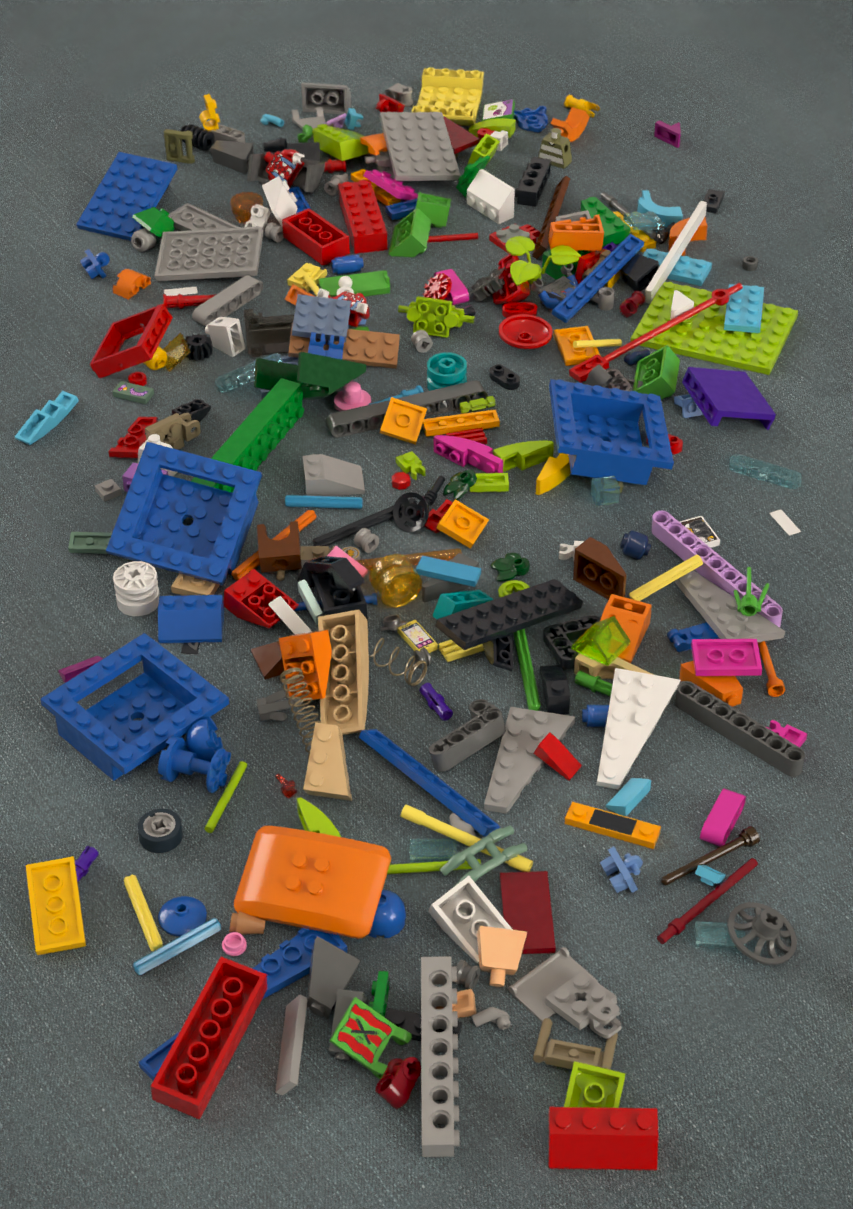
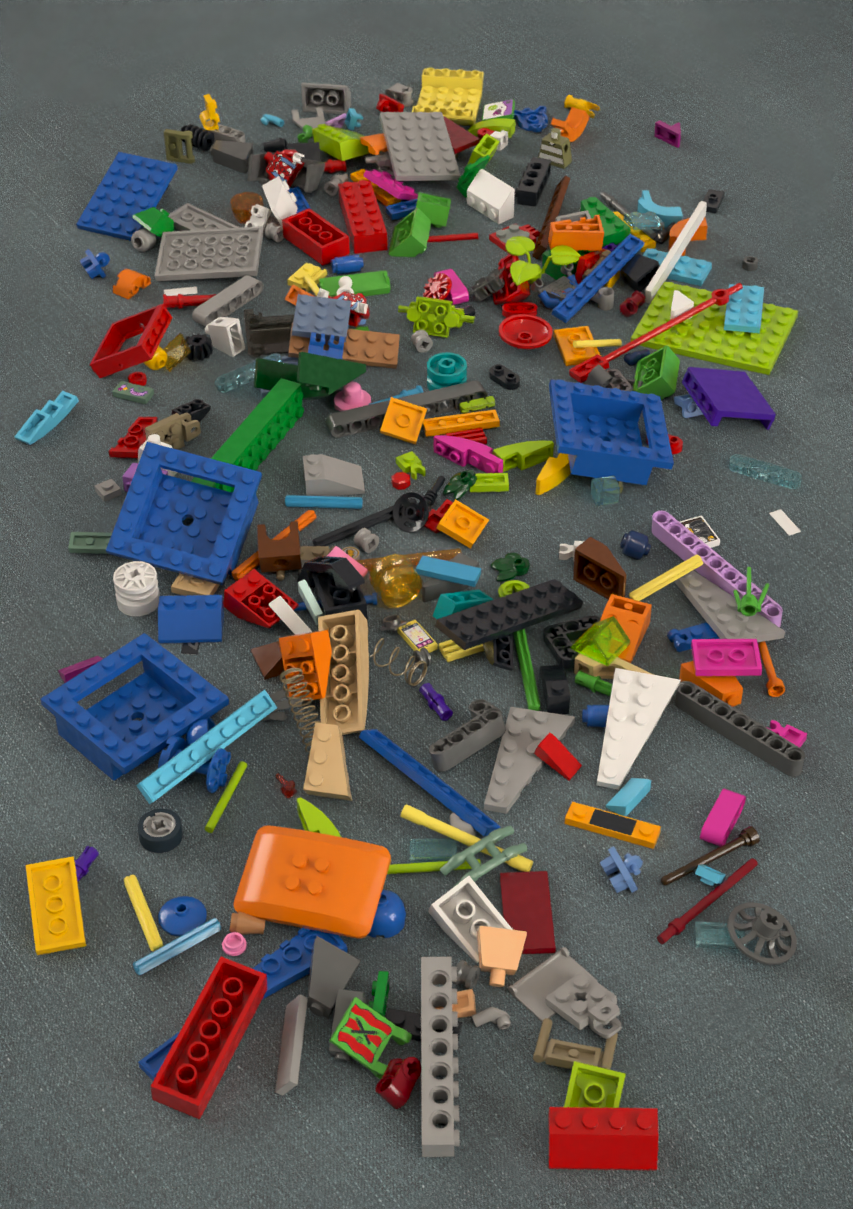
(206, 746): none -> medium azure tile

